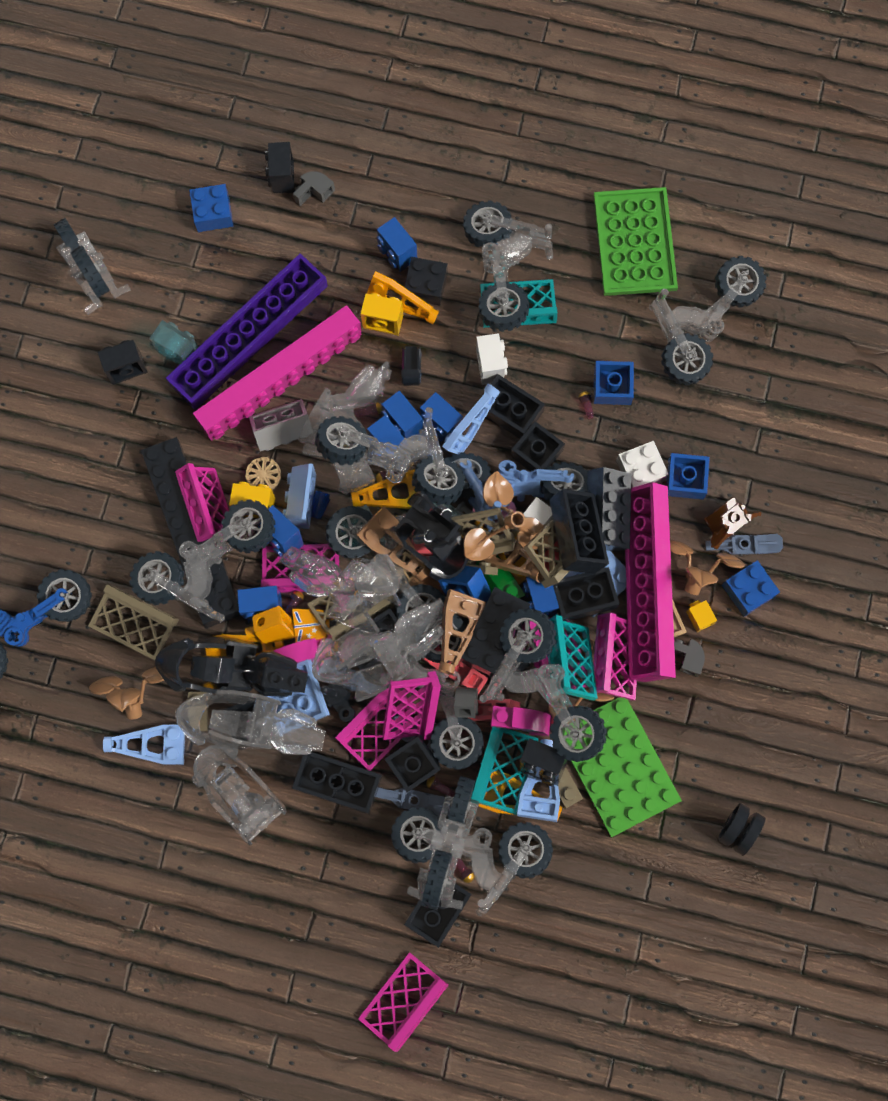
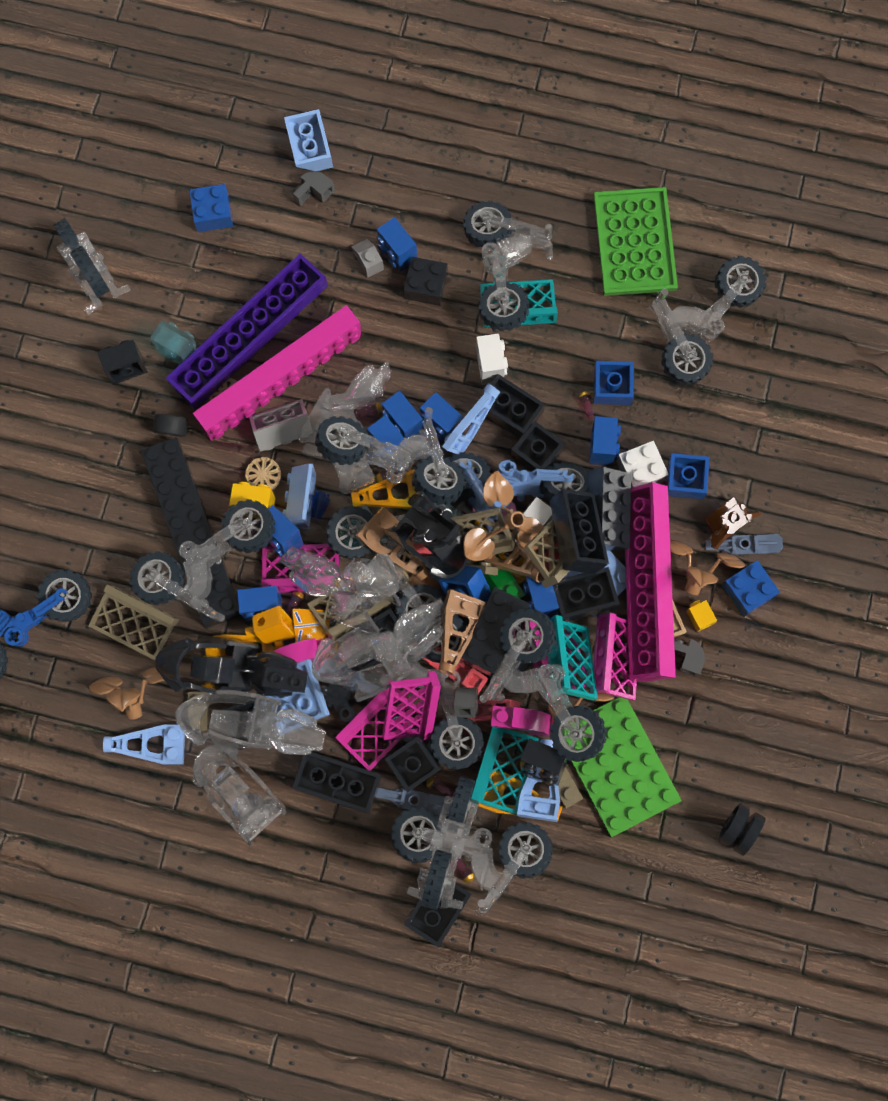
(170, 425): none -> black tyre
(196, 504): dark pink fence -> none
(280, 167): black brick -> none
(308, 141): none -> light blue slope
(368, 257): none -> light grey slope
(381, 284): light orange plate -> none
(382, 314): yellow brick -> none
(411, 366): black animal -> none
(420, 1008): dark pink fence -> none
(603, 441): none -> blue brick

